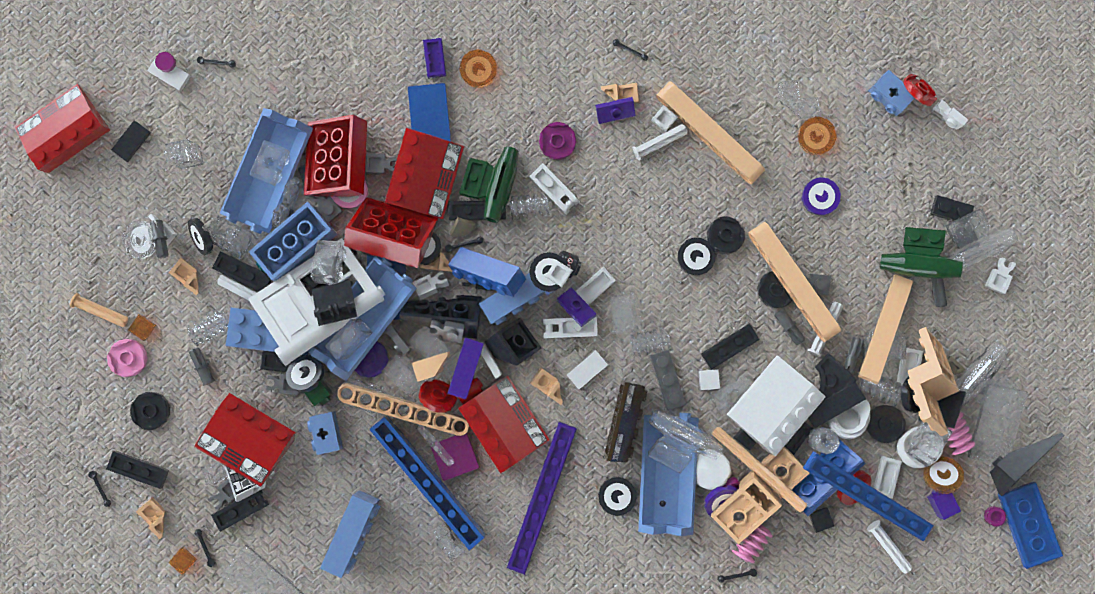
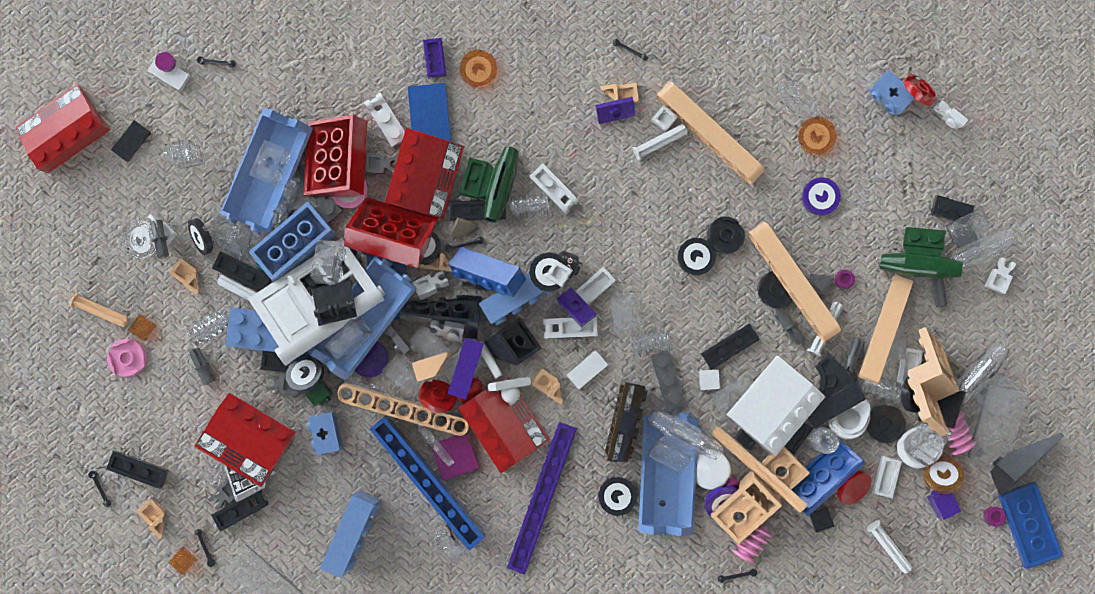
(150, 410): black tile -> none
(386, 120): none -> white plate
(510, 391): none -> white tile
(557, 141): magenta tile -> none
(844, 279): none -> magenta tile
(867, 496): blue tile -> none

